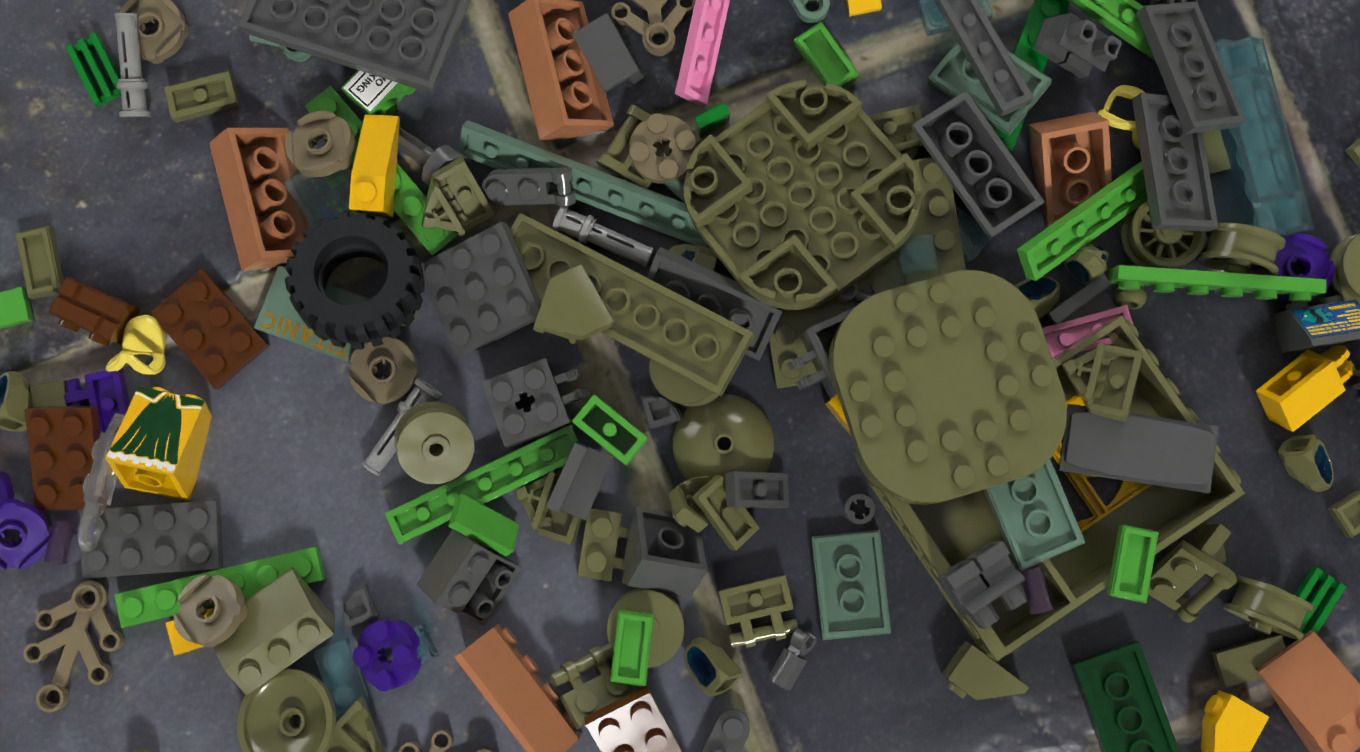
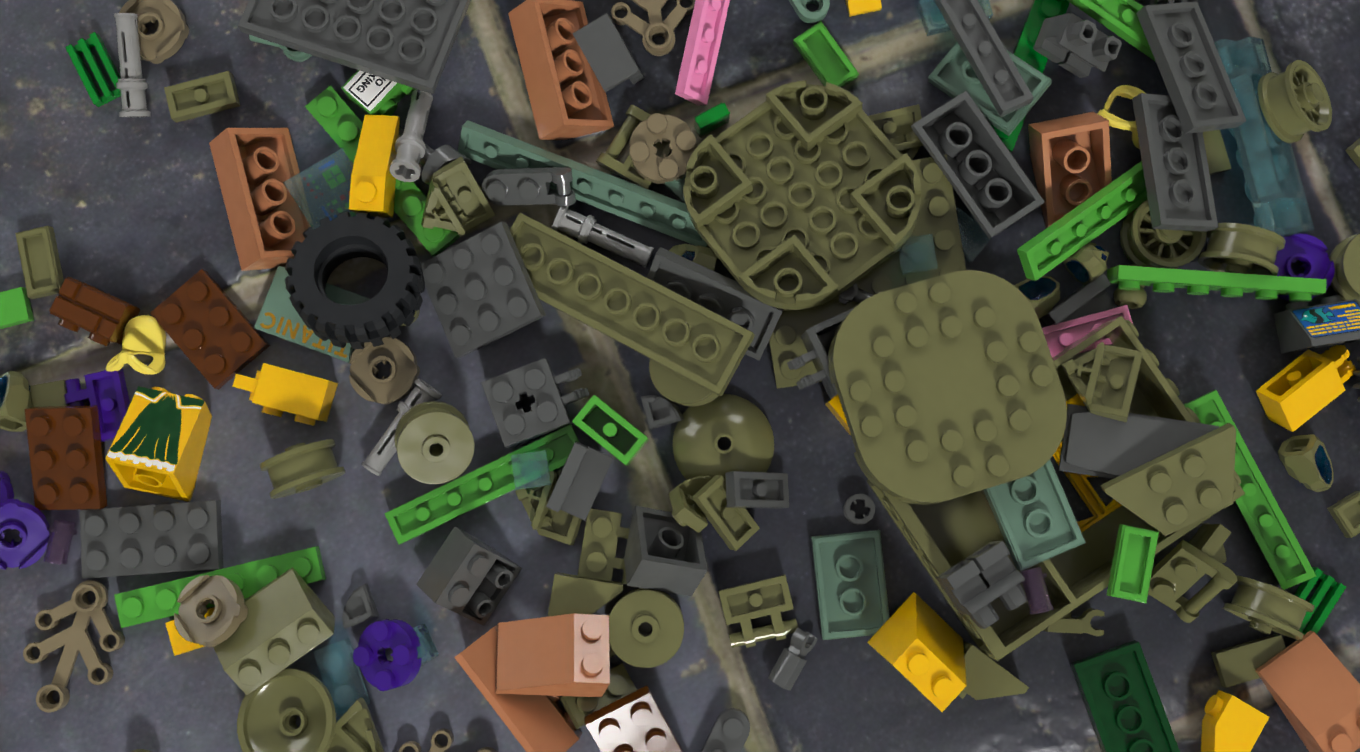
(98, 487): clear plate -> none
(290, 392): none -> yellow hinge
(302, 468): none -> olive wheel
(332, 156): dark tan plate -> none
(410, 145): none -> light grey pin
(483, 525): bright green tile -> none
(531, 470): none -> clear light blue plate
(554, 656): none -> nougat slope
(572, 307): olive slope -> none
(580, 594): none -> olive slope
(632, 647): bright green tile -> none
(710, 667): olive rock -> none
(923, 651): none -> yellow slope
(1077, 625): none -> olive plate
(1181, 483): none -> olive wing
(1258, 503): none -> bright green plate
(1294, 101): none -> olive wheel

